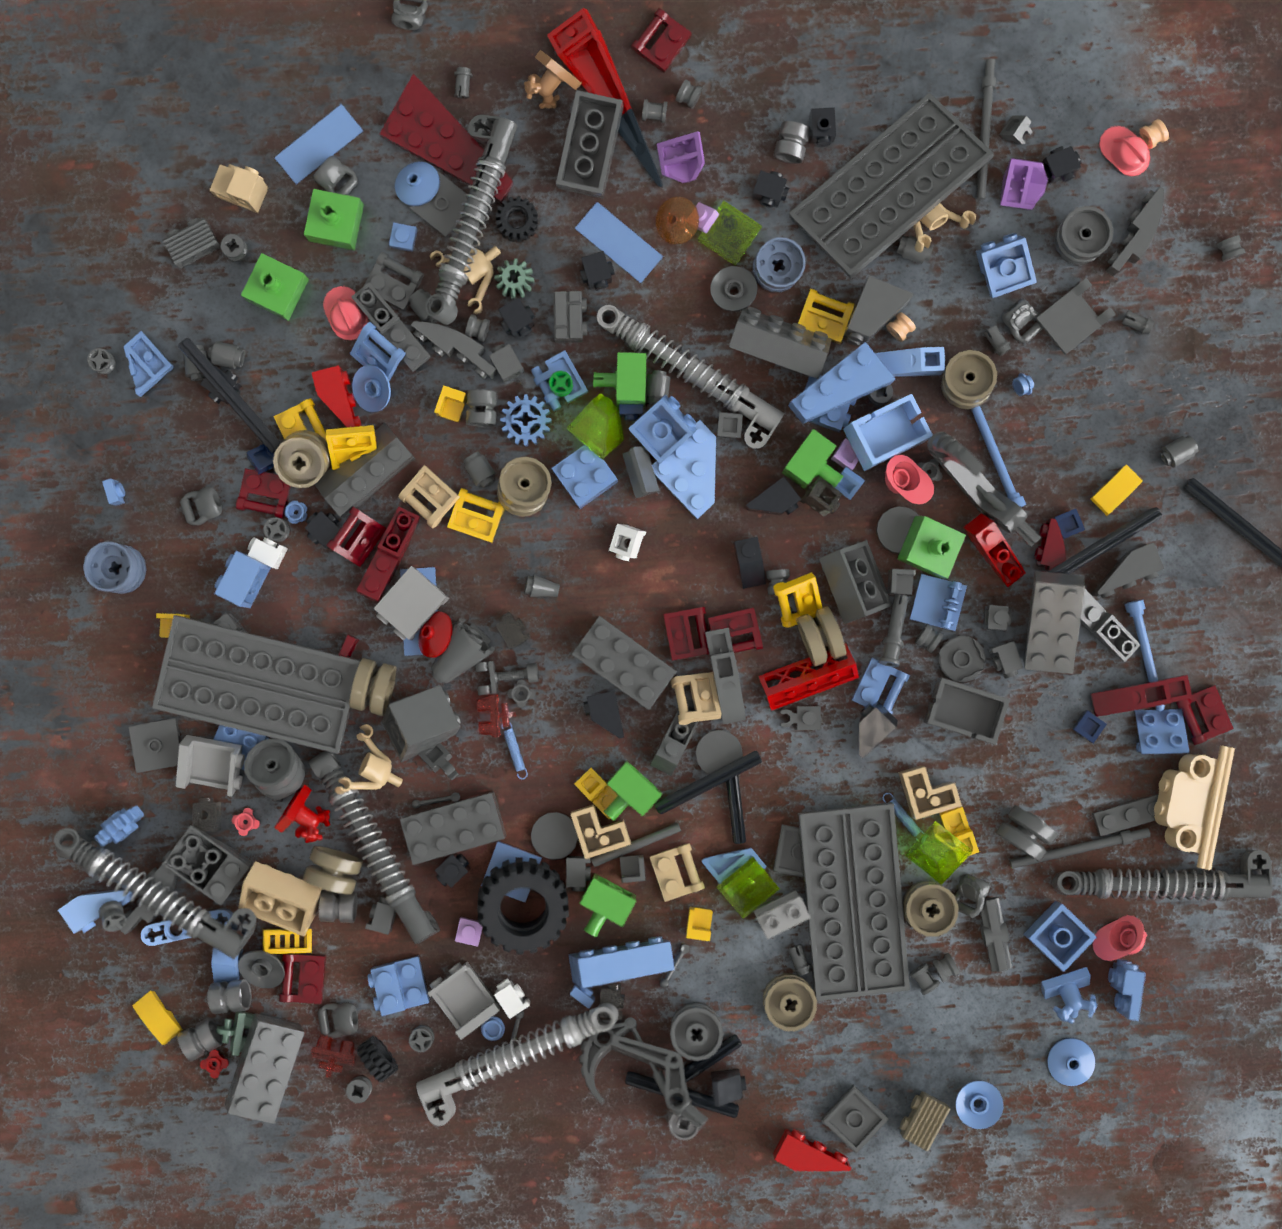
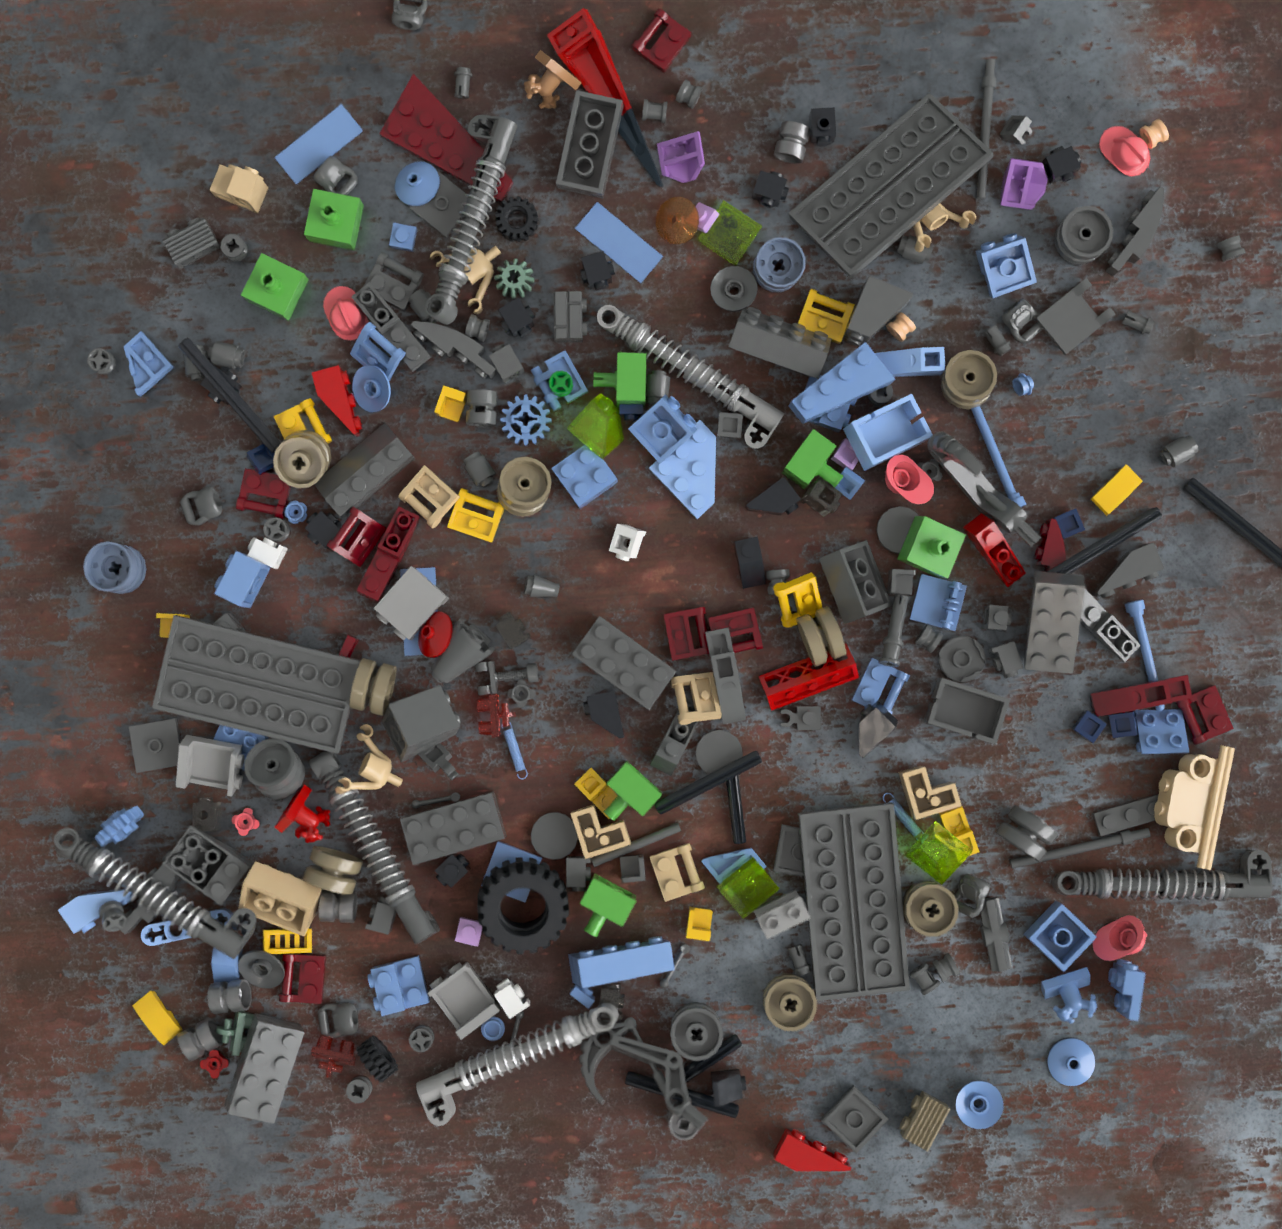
(114, 492): medium blue plate -> none
(350, 443): yellow wing -> none
(640, 471): dark grey panel -> none
(1123, 724): none -> dark blue plate

